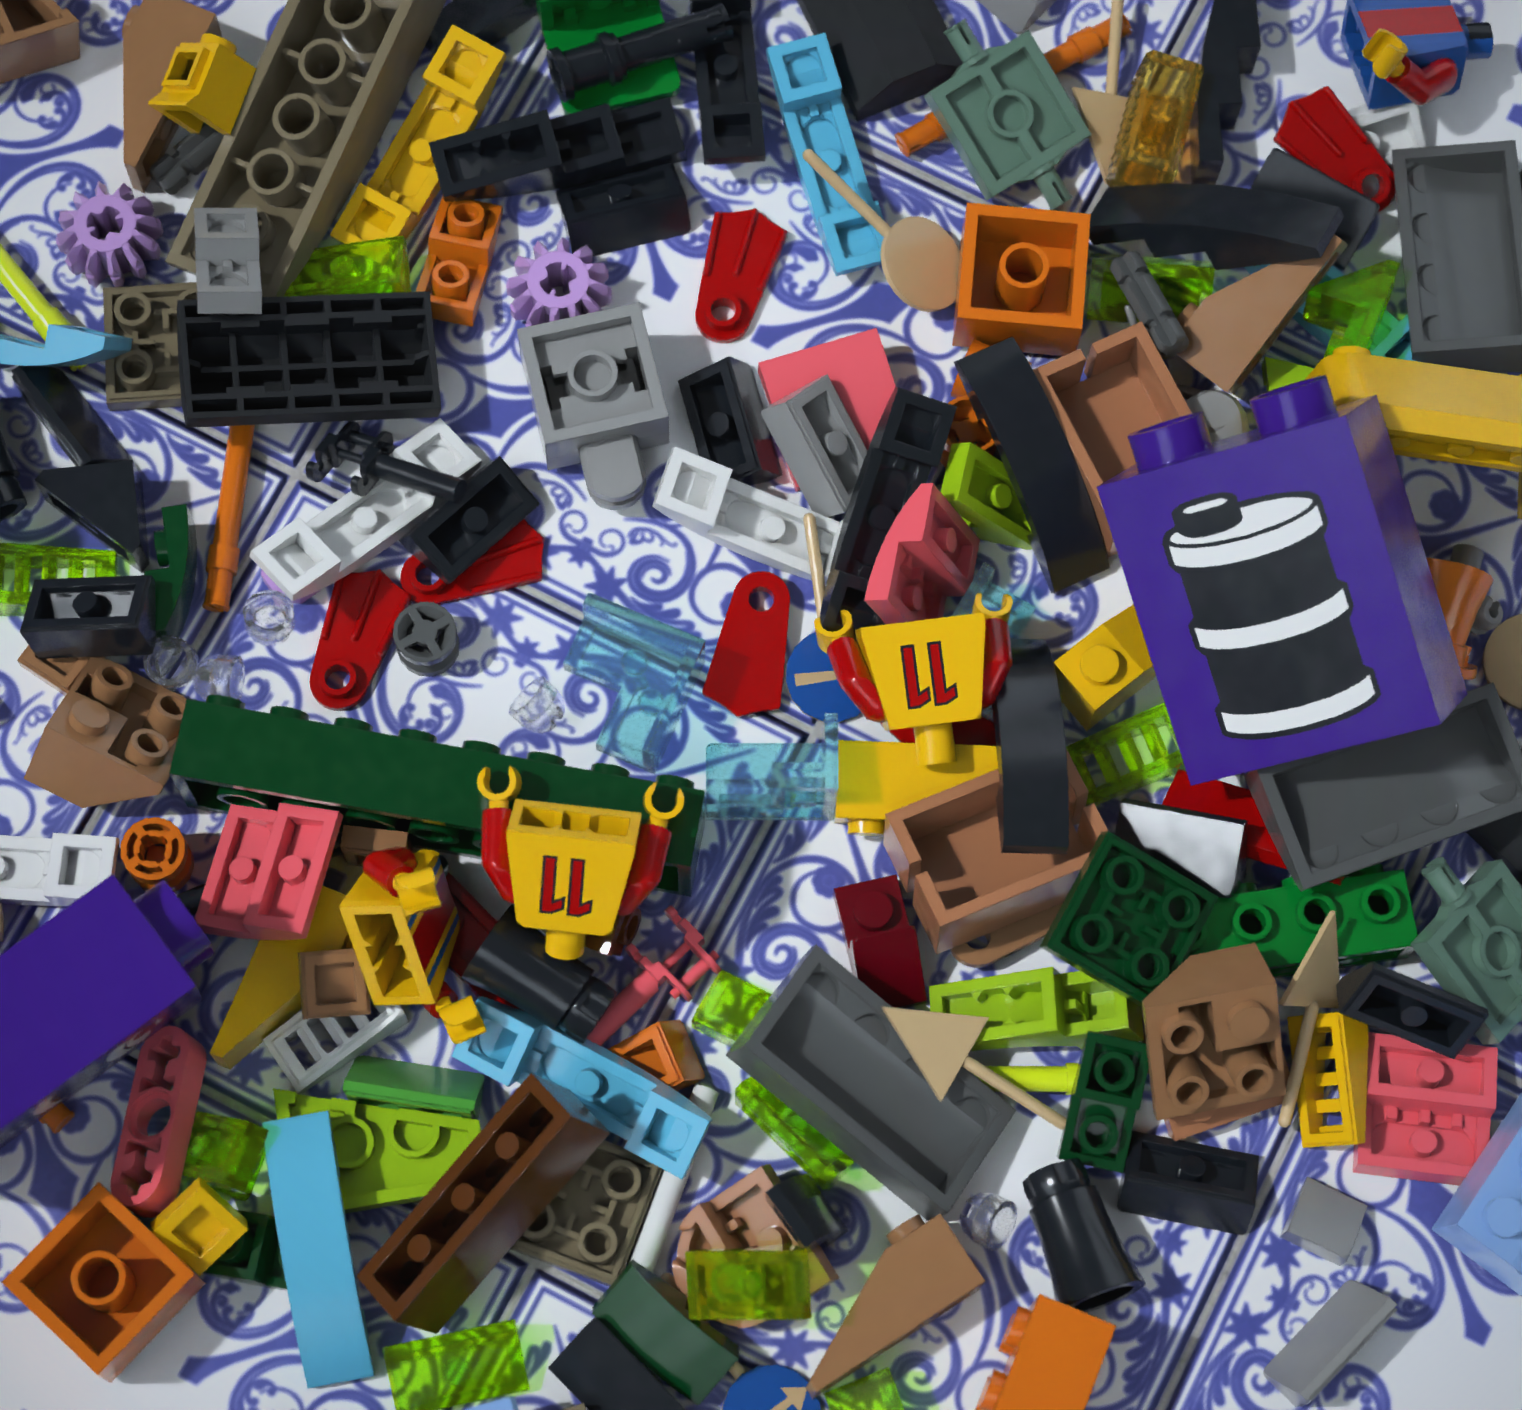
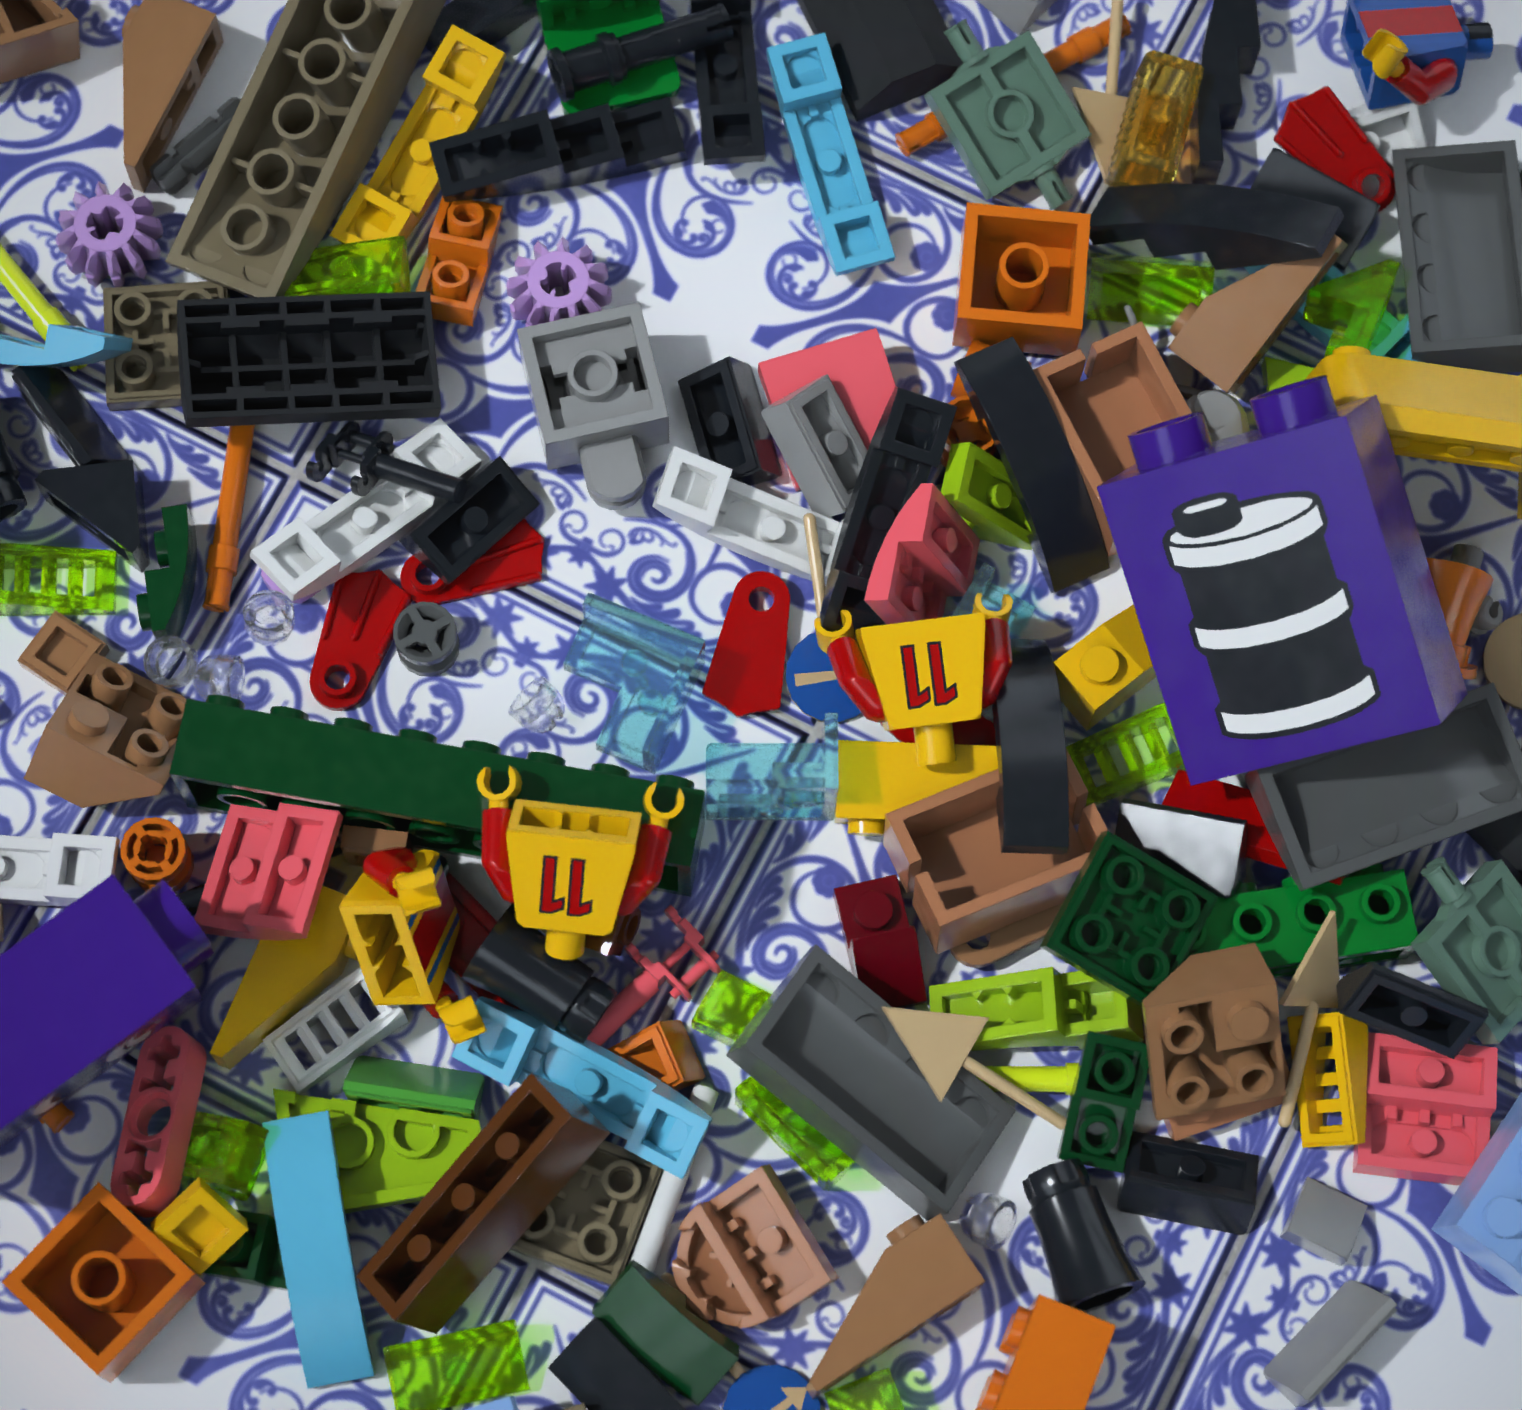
(91, 617): black slope -> none
(204, 85): yellow window -> none
(227, 261): light grey slope -> none
(332, 984): medium nougat tile -> none
(625, 210): black slope -> none
(736, 271): red piece -> none
(749, 1283): clear neon green slope -> none
(805, 1212): black slope -> none
(915, 252): tan piece -> none
(1149, 304): dark grey axle -> none

